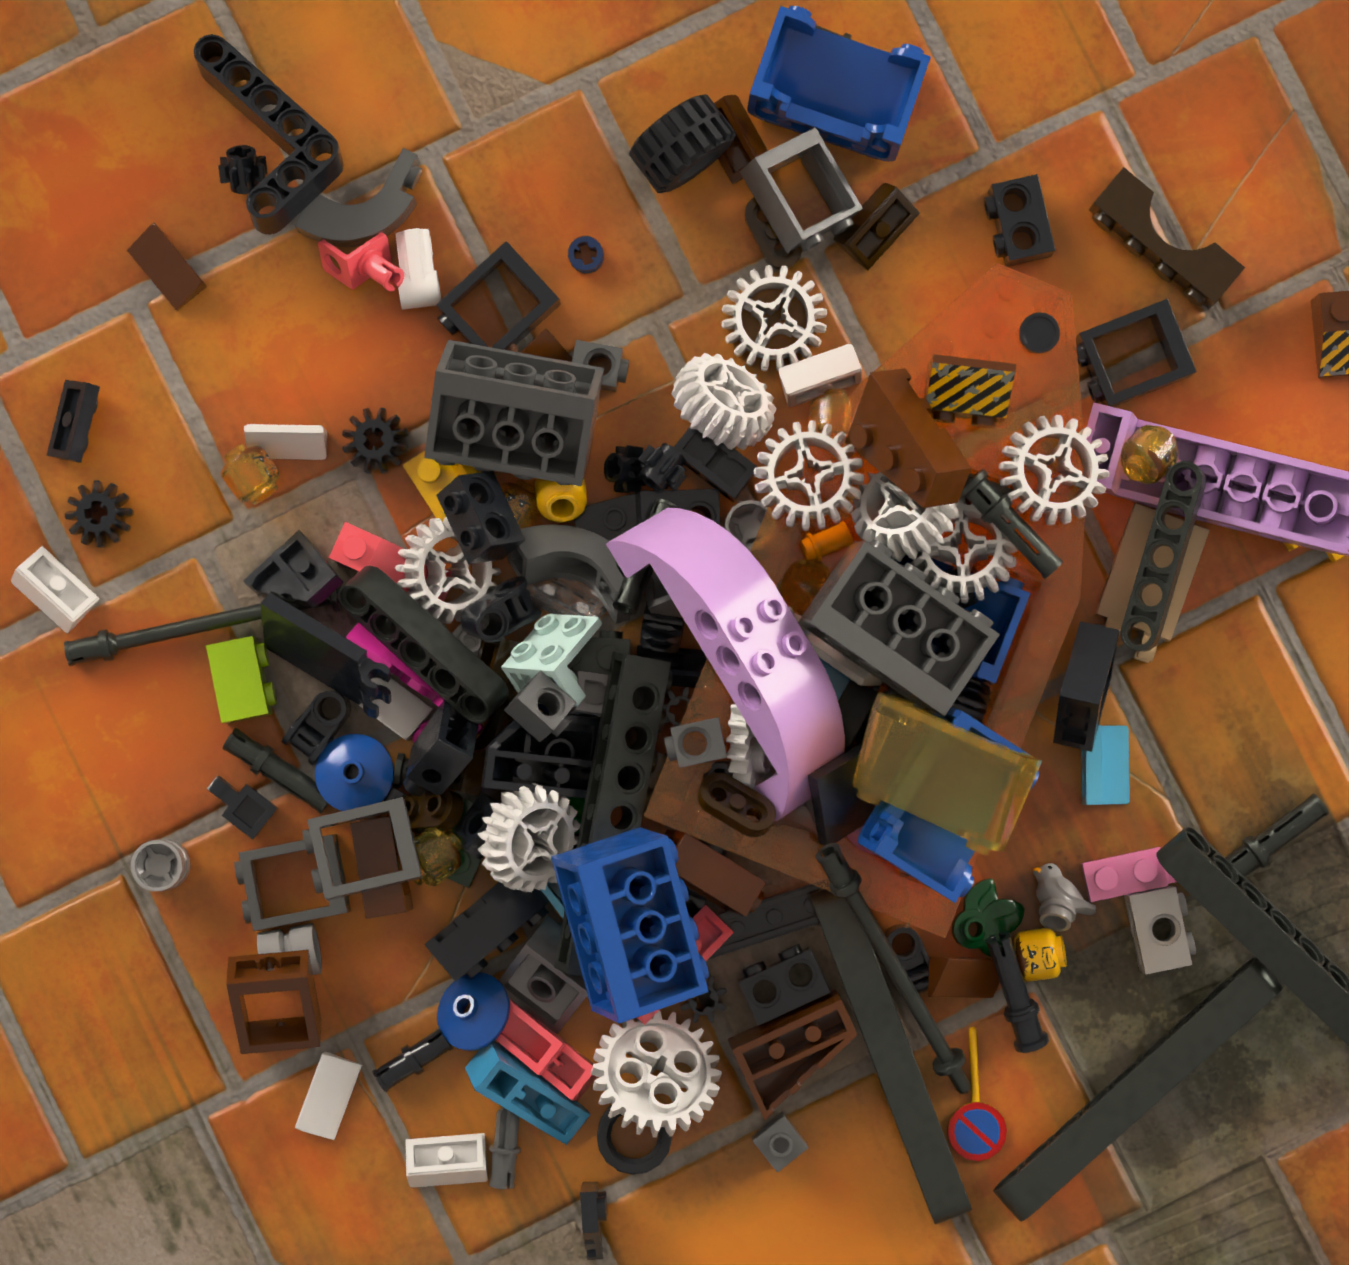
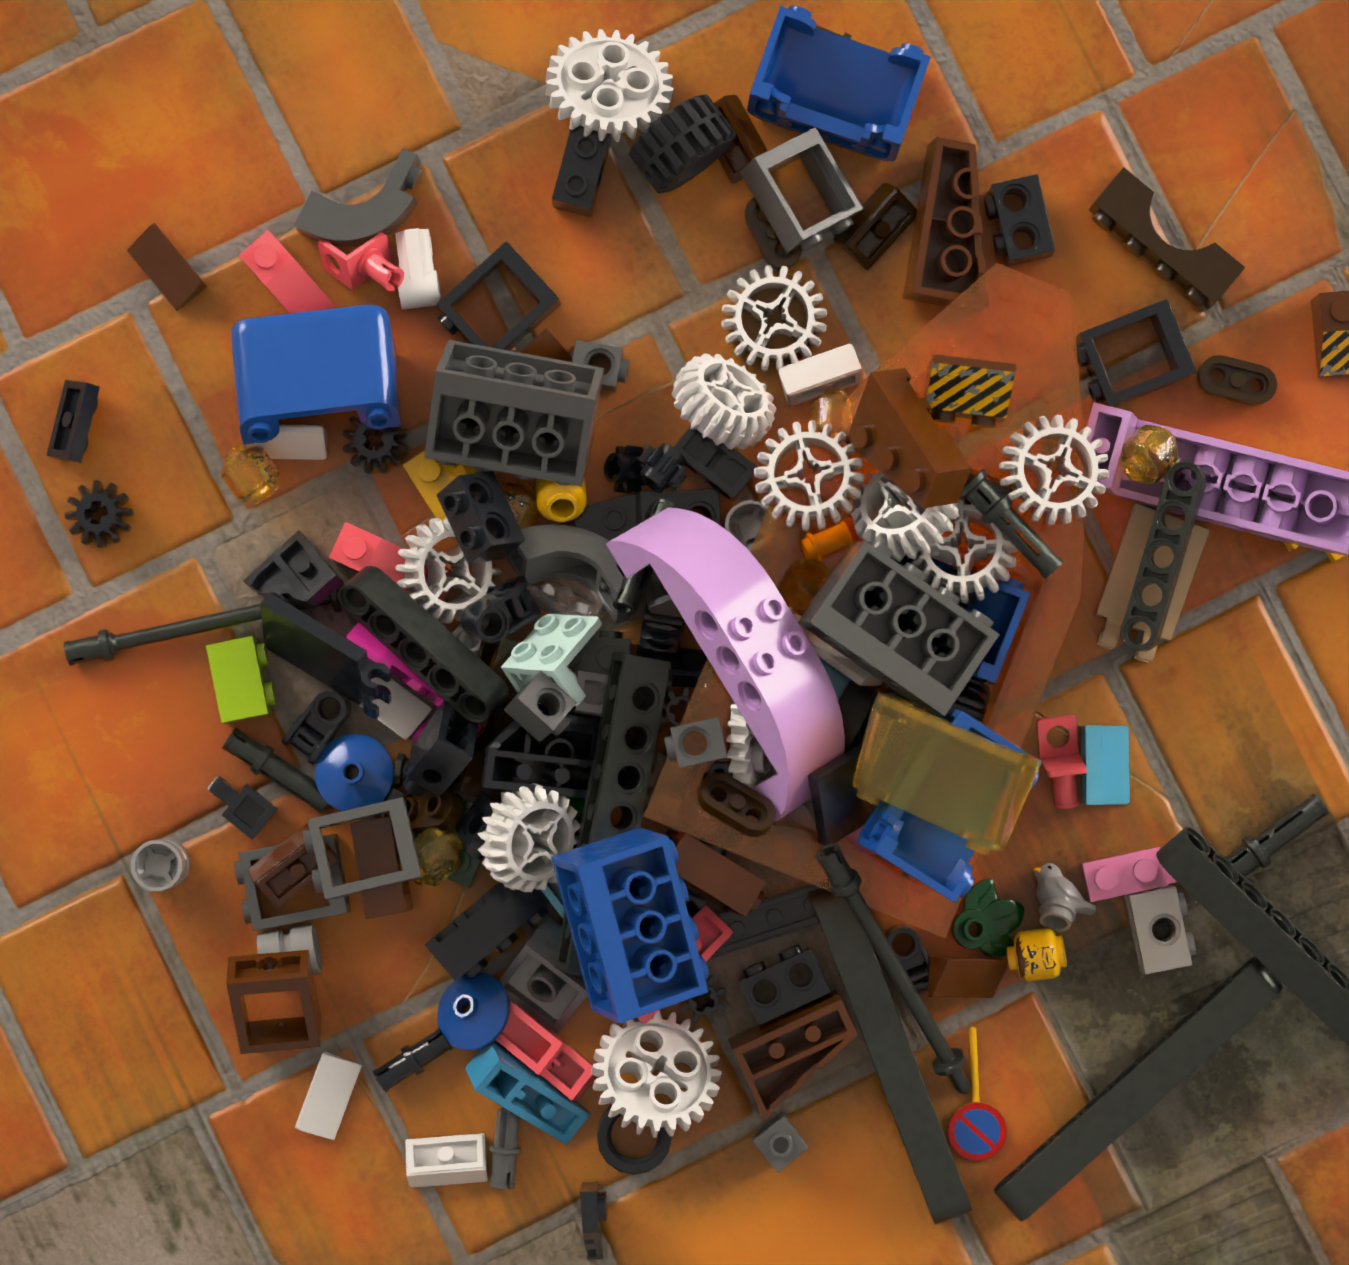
(54, 589): white slope -> none
(242, 169): black gear -> none
(276, 125): black beam -> none
(284, 276): none -> coral slope
(287, 868): none -> reddish brown slope
(315, 367): none -> blue windscreen
(581, 172): none -> black brick
(593, 245): dark blue bush -> none
(608, 85): none -> white gear
(947, 227): none -> reddish brown wedge
(1020, 1009): black pin -> none
(1039, 333): black piece -> none
(1061, 761): none -> coral bracket
(1085, 686): black window -> none
(1235, 380): none -> dark brown plate

